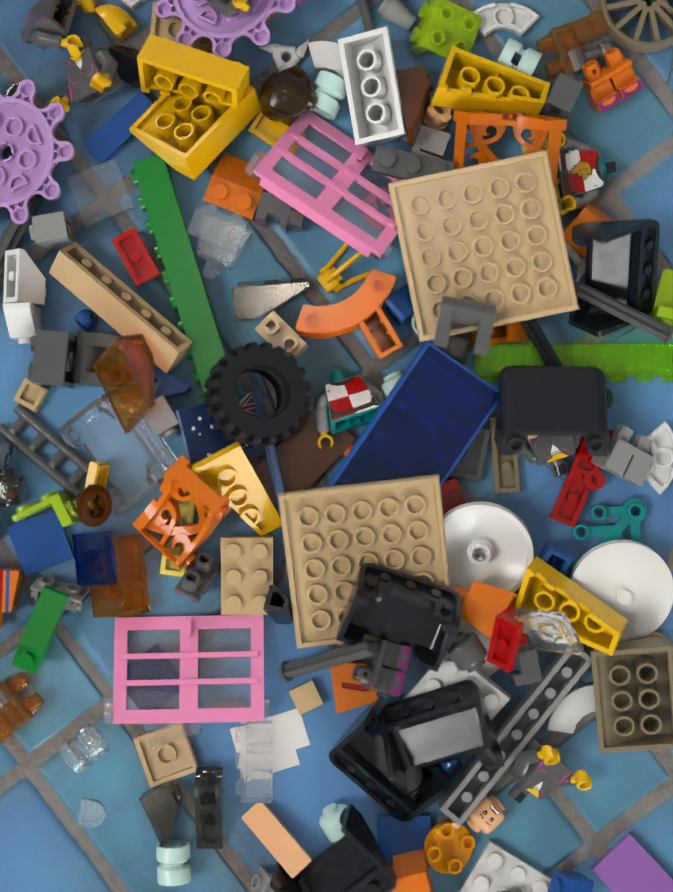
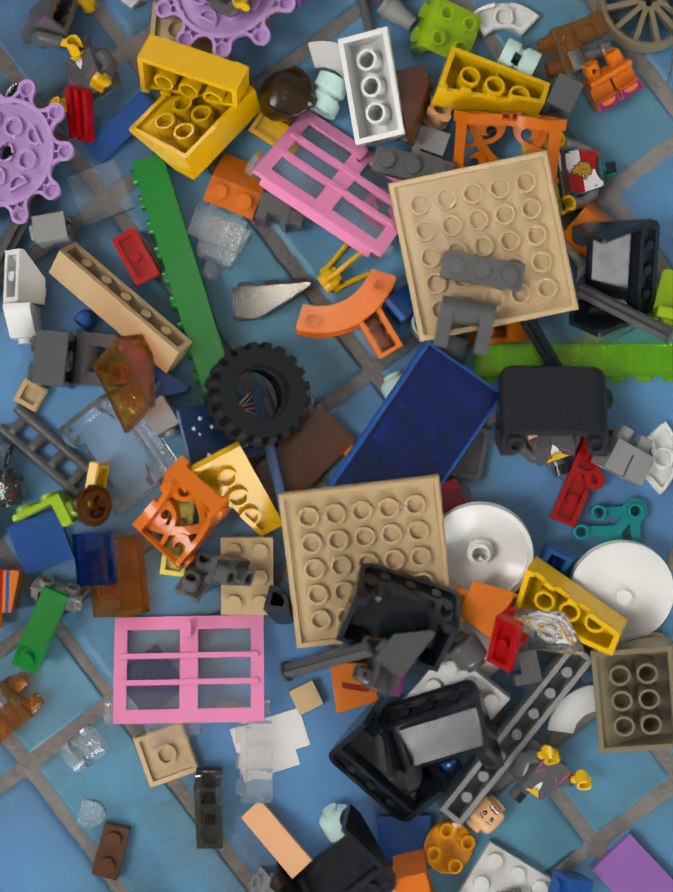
(76, 113): none -> red tile
(111, 850): none -> reddish brown plate
(117, 20): yellow brick -> none
(127, 64): black brick -> none
(162, 808): clear smoke slope -> none
(174, 866): light aqua wheel -> none
(229, 571): none -> dark grey hips
(279, 50): white piece -> none
(279, 333): tan hips -> none
(345, 405): torso -> none
(402, 650): none -> dark grey slope
(482, 271): none -> dark grey plate
(504, 468): dark tan tile -> none

